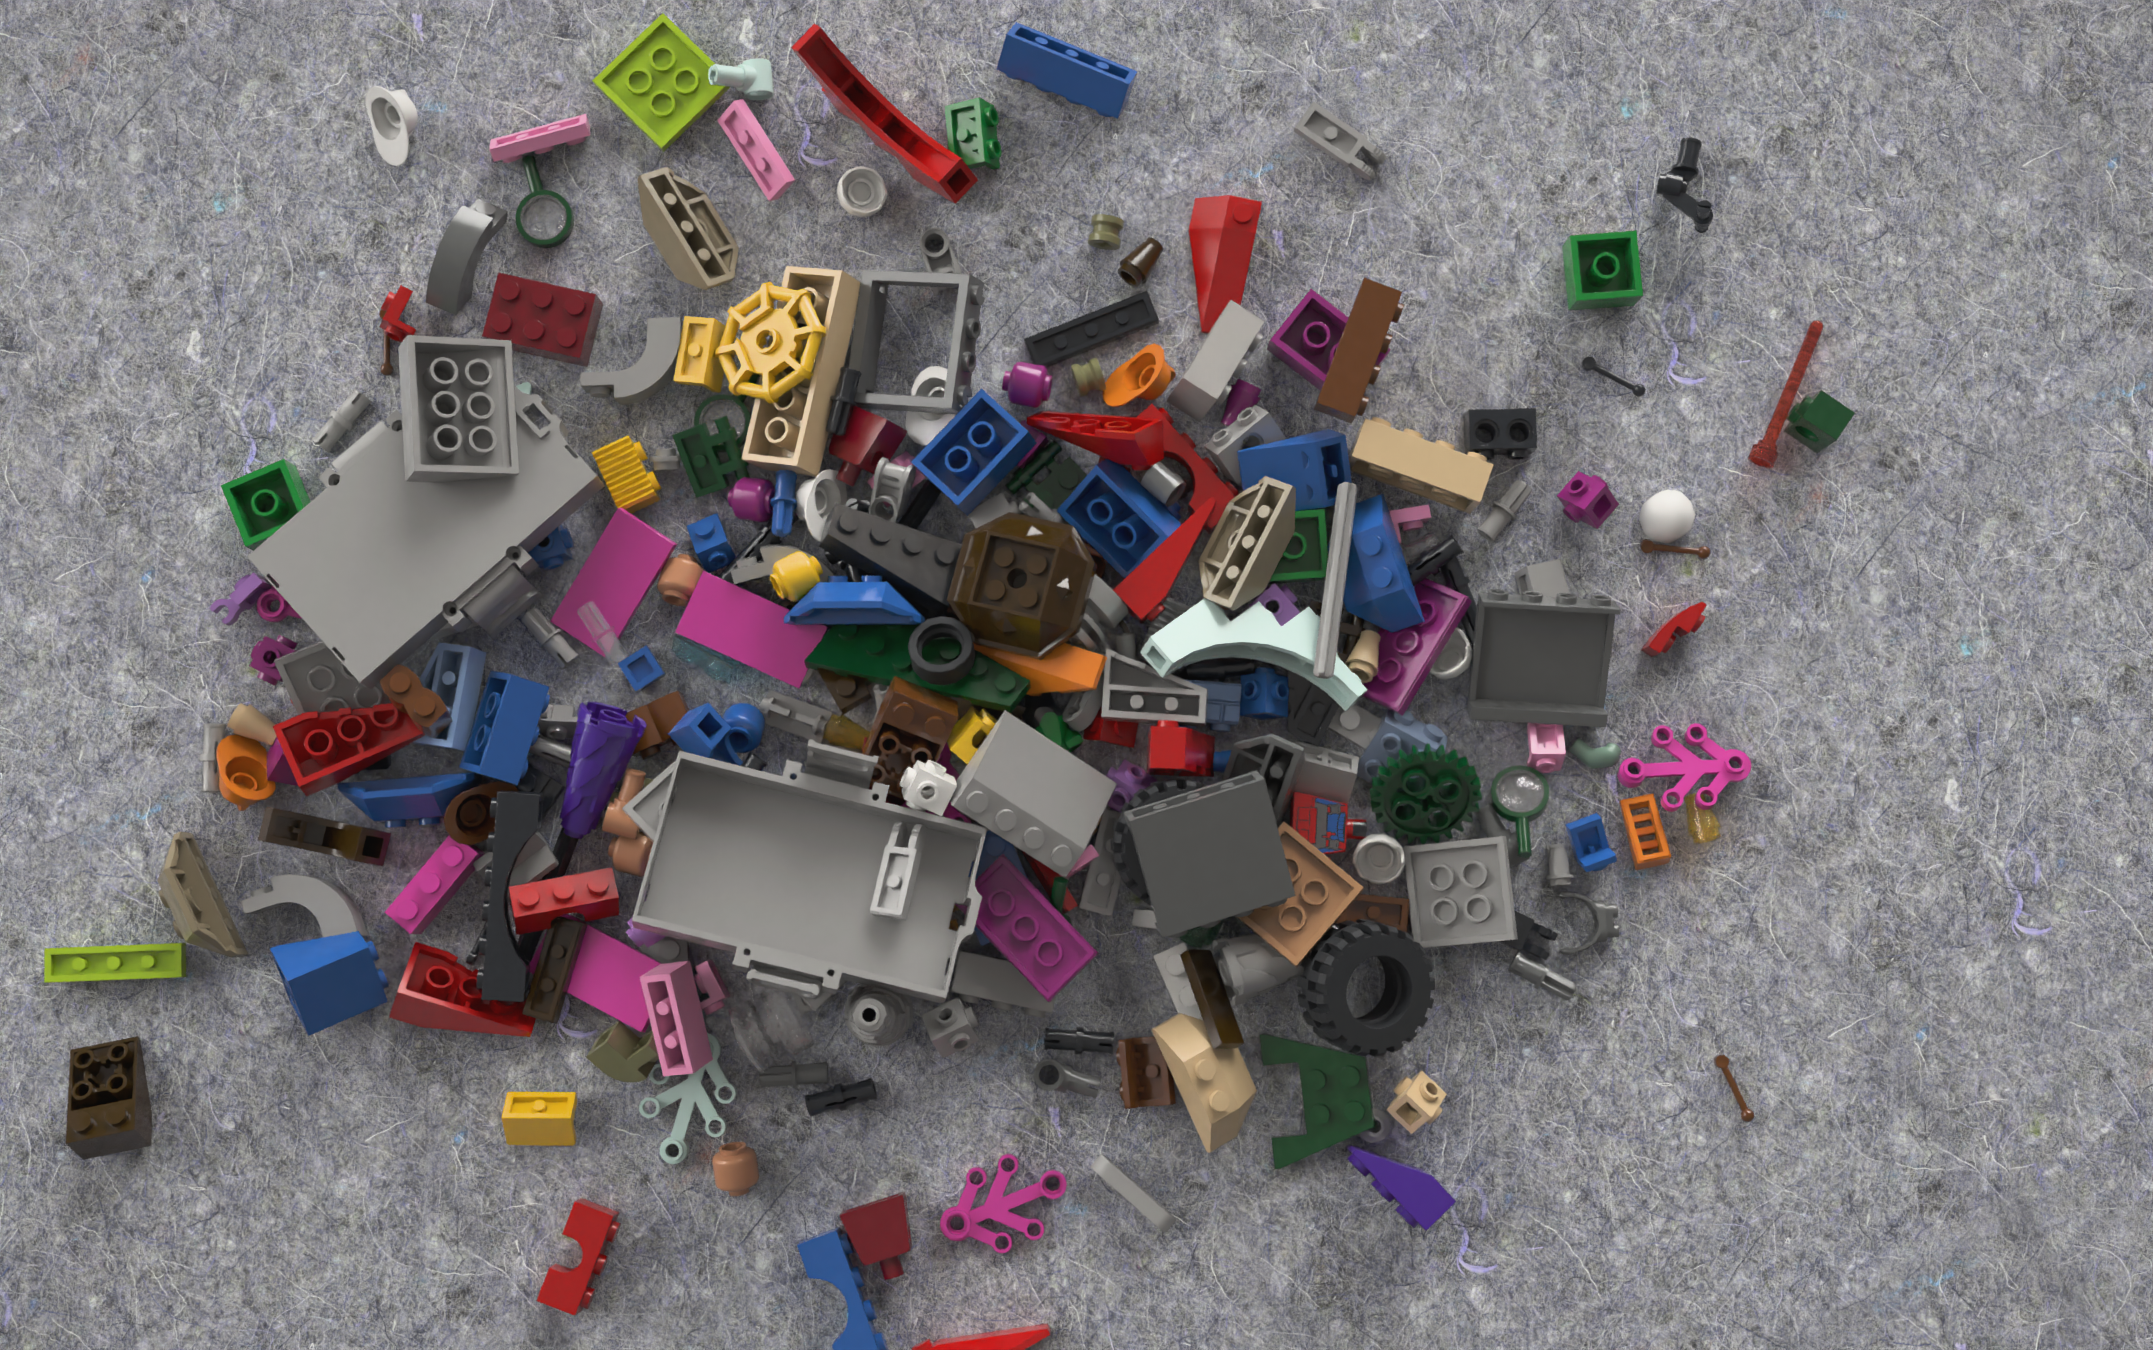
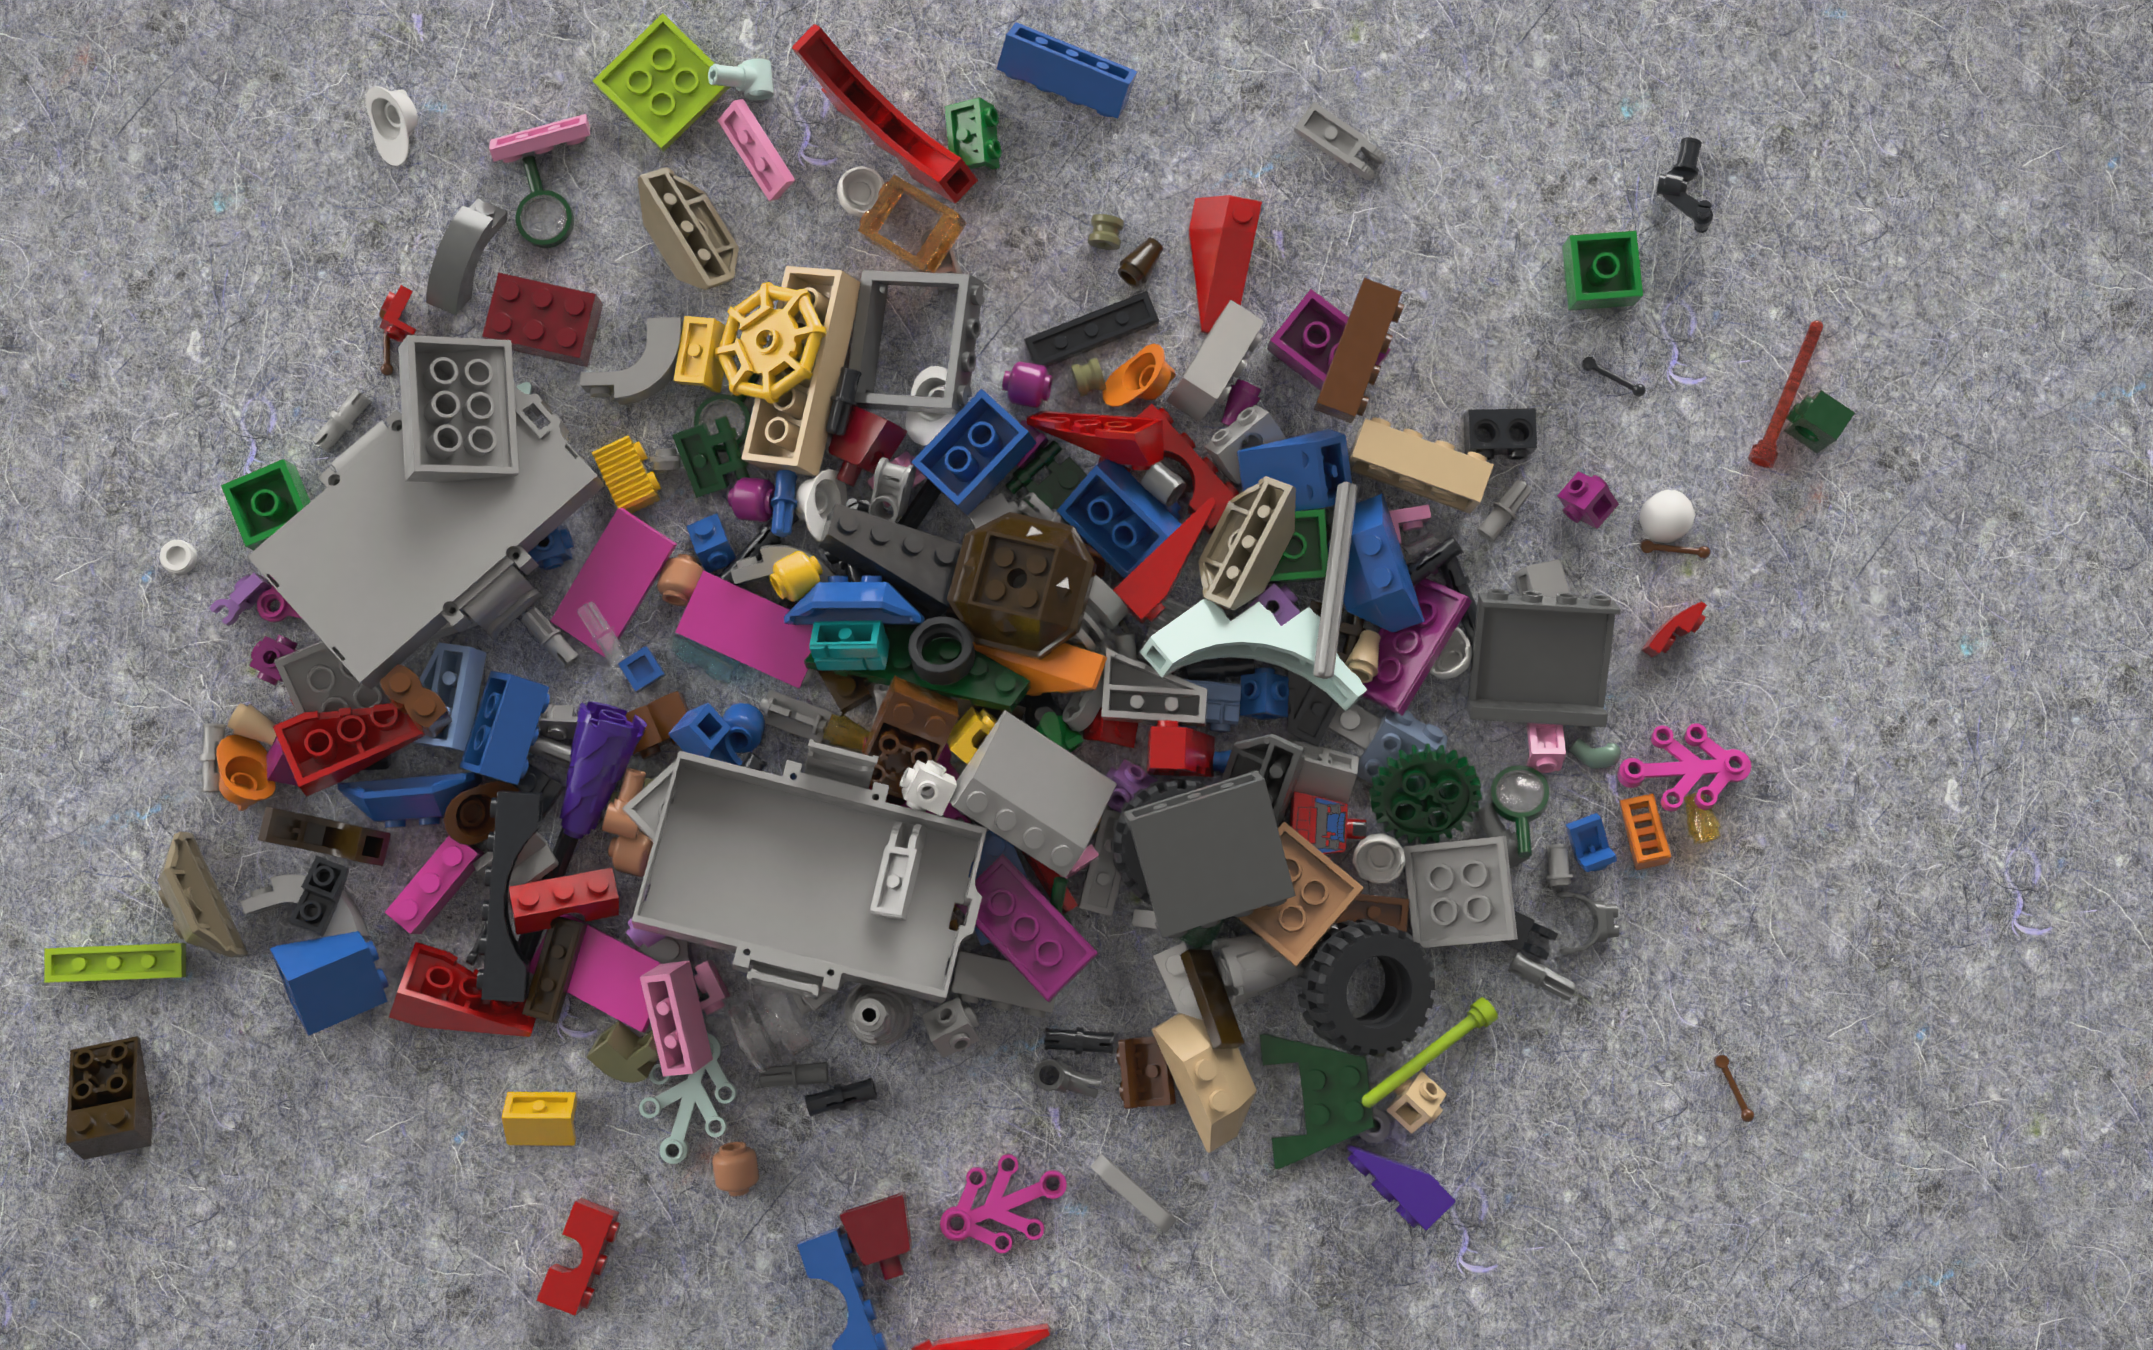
(178, 557): none -> white tile
(320, 896): none -> black slope
(849, 645): none -> teal brick
(937, 243): none -> clear orange window
(1479, 1015): none -> lime piece

